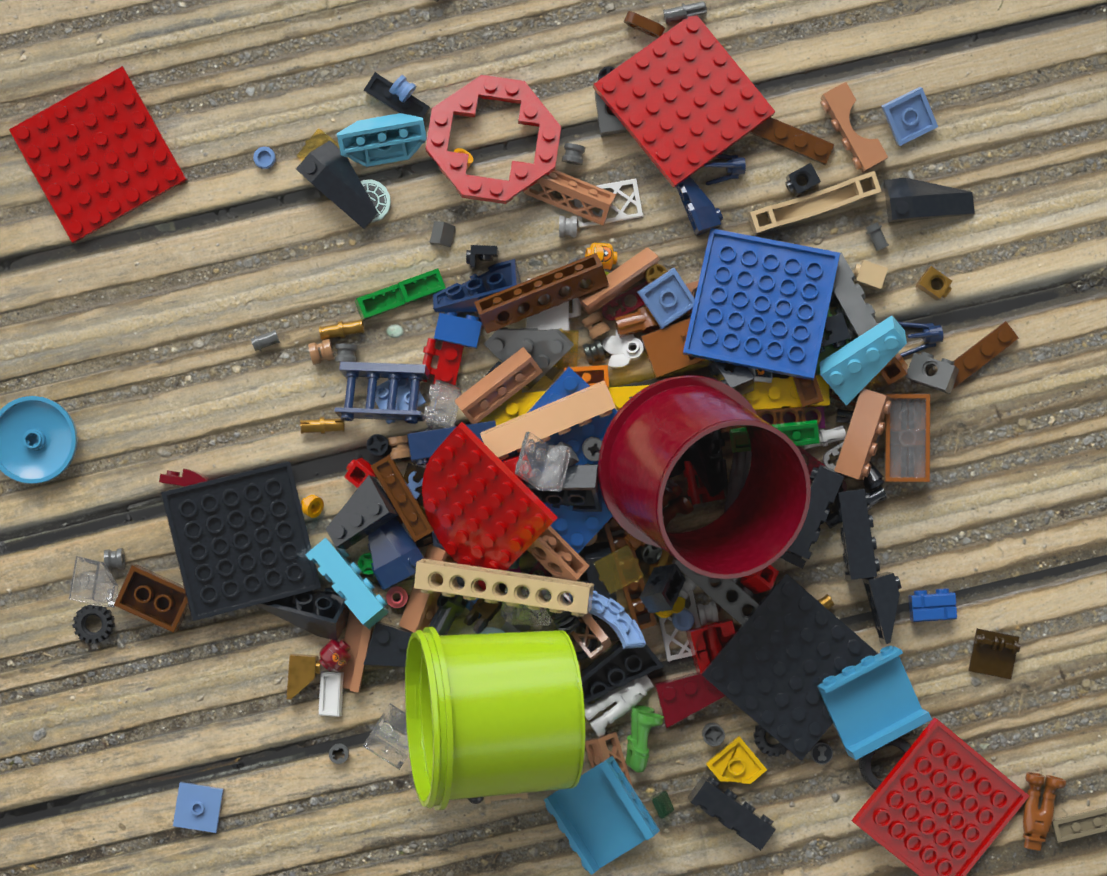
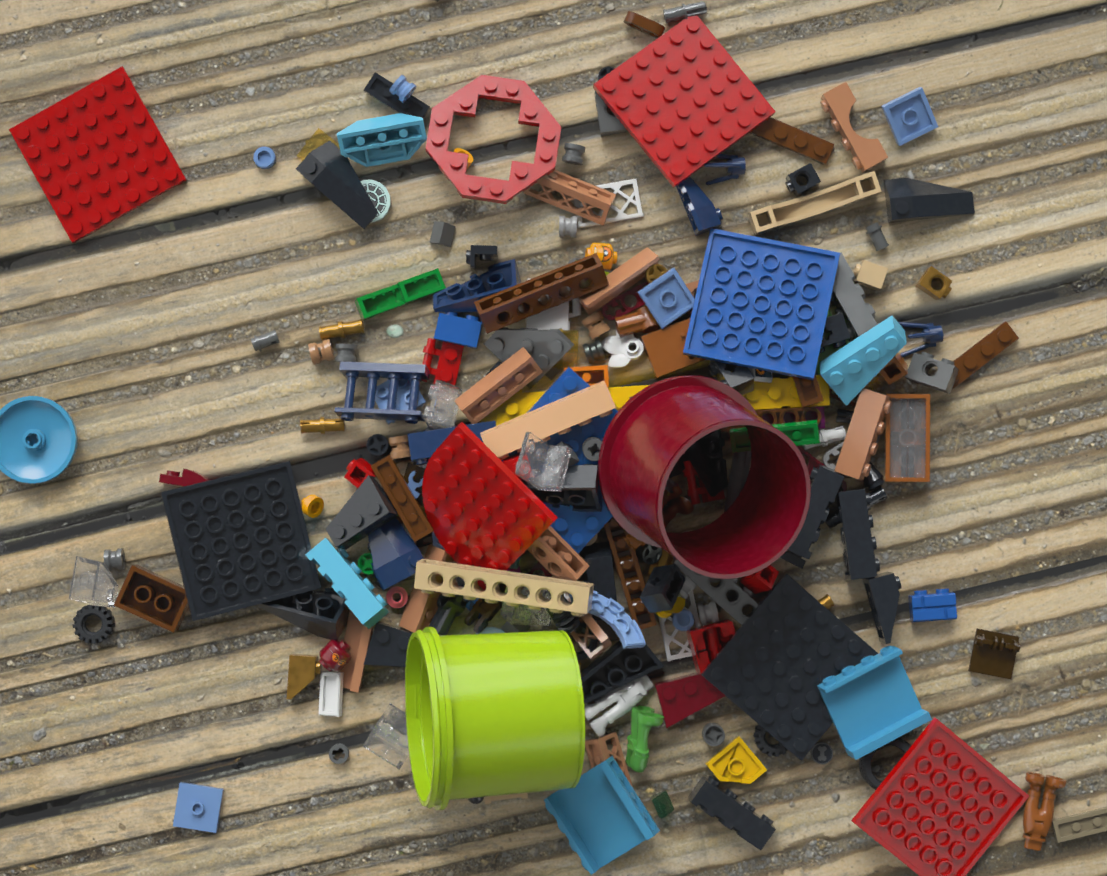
(618, 569): clear yellow piece -> none

